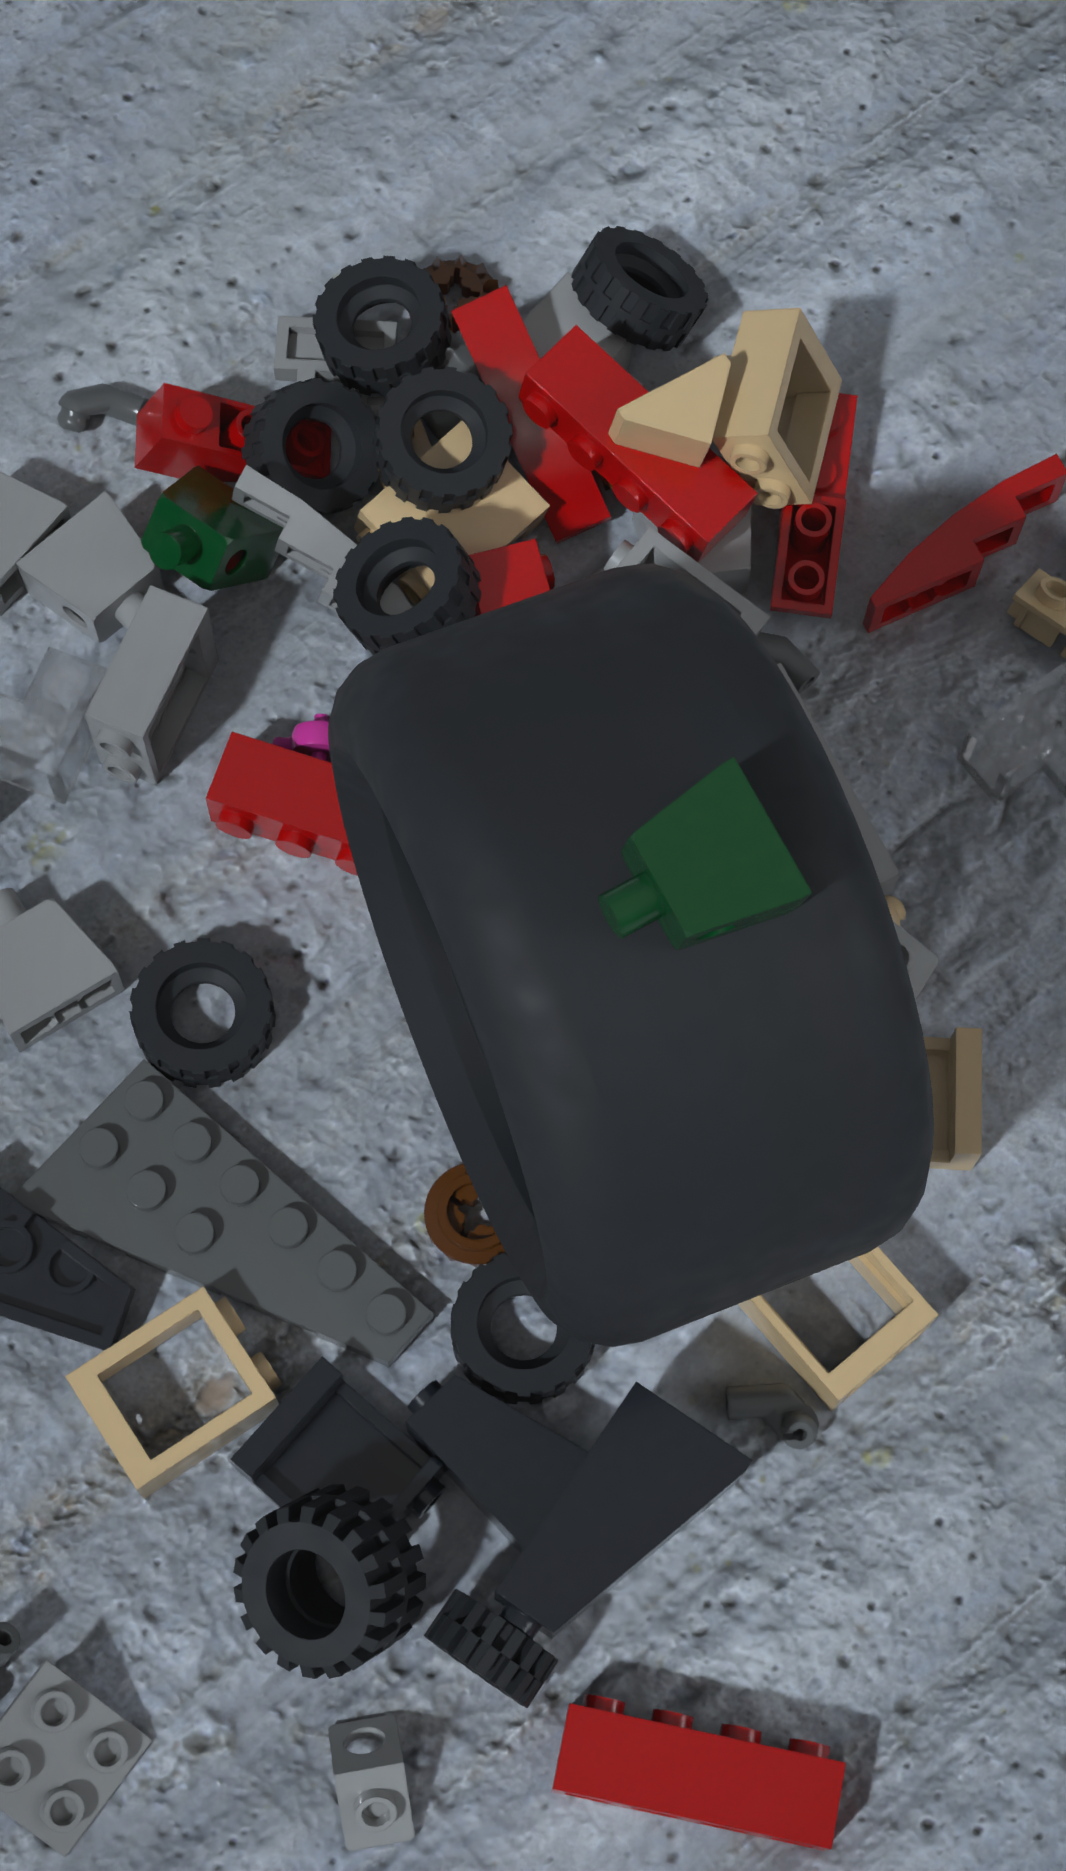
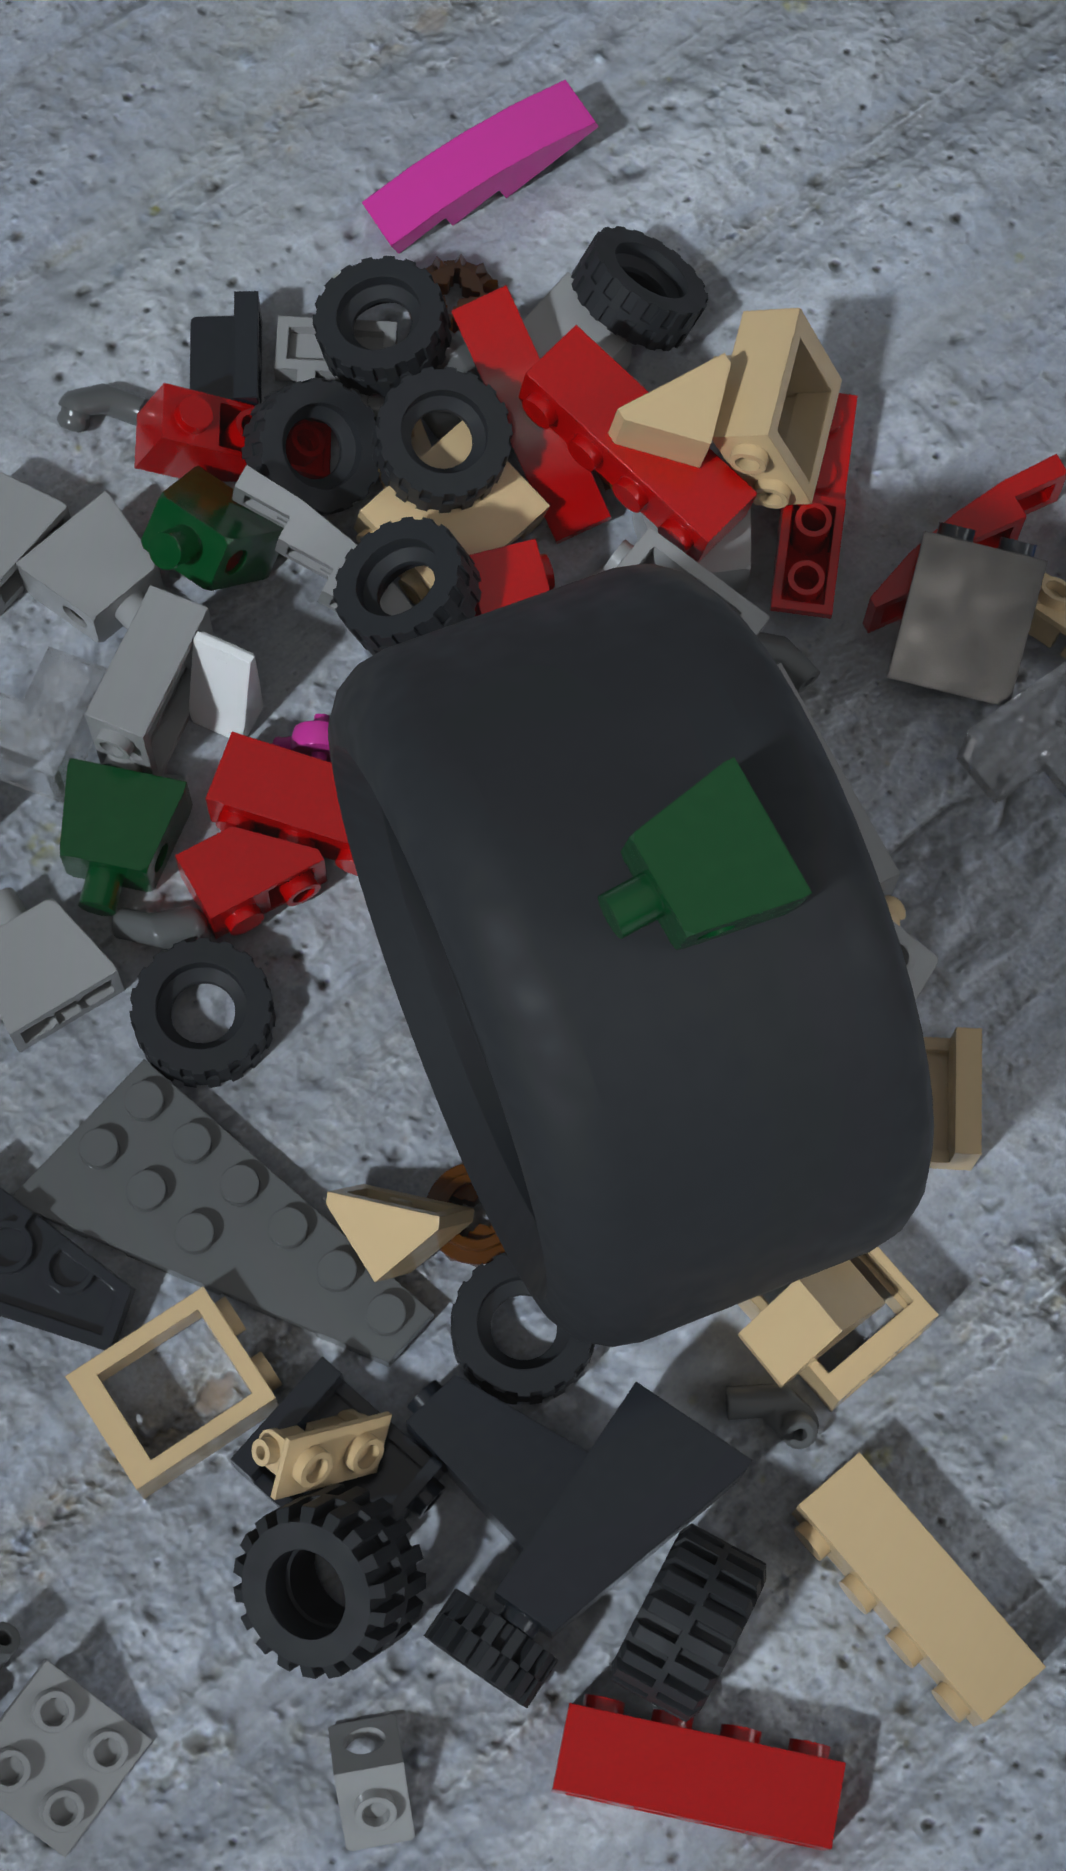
(119, 830): none -> dark green torso
(161, 927): none -> dark grey arm
(223, 686): none -> white slope
(229, 352): none -> black panel
(246, 875): none -> red slope
(324, 1453): none -> tan hinge
(393, 1228): none -> tan slope
(478, 163): none -> dark pink slope
(689, 1622): none -> black tyre
(810, 1320): none -> tan slope
(916, 1591): none -> tan brick
(967, 615): none -> black panel

